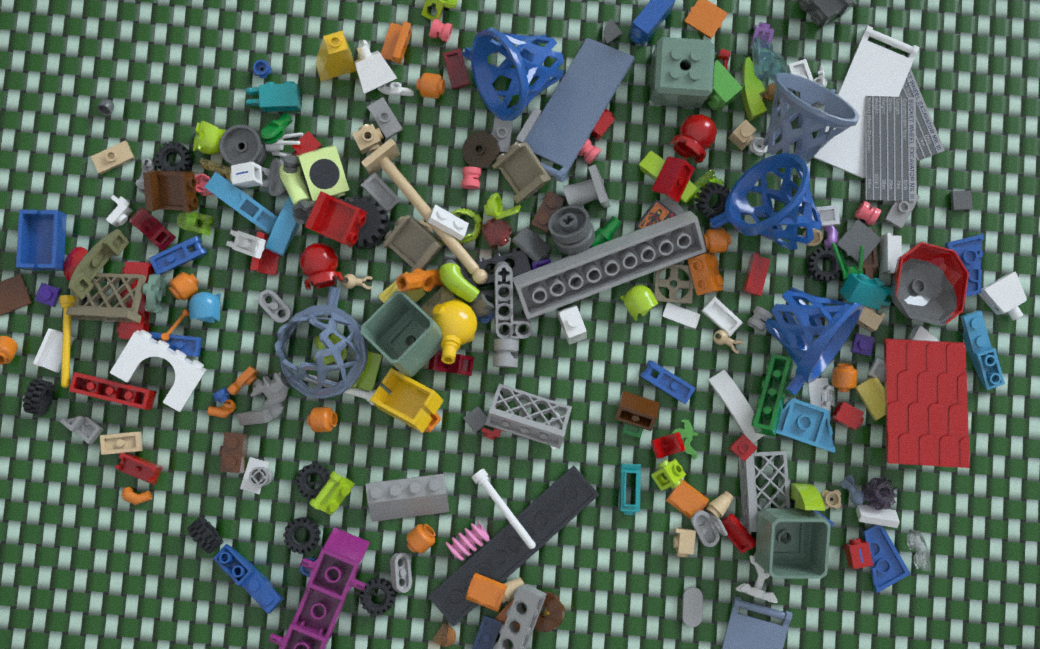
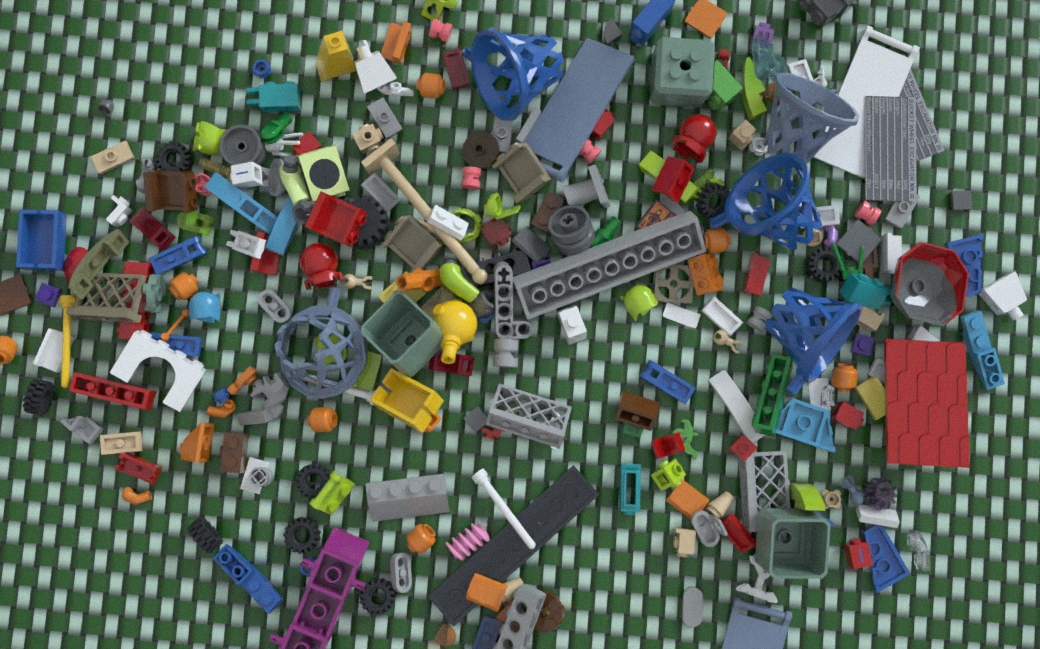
(197, 444): none -> orange slope

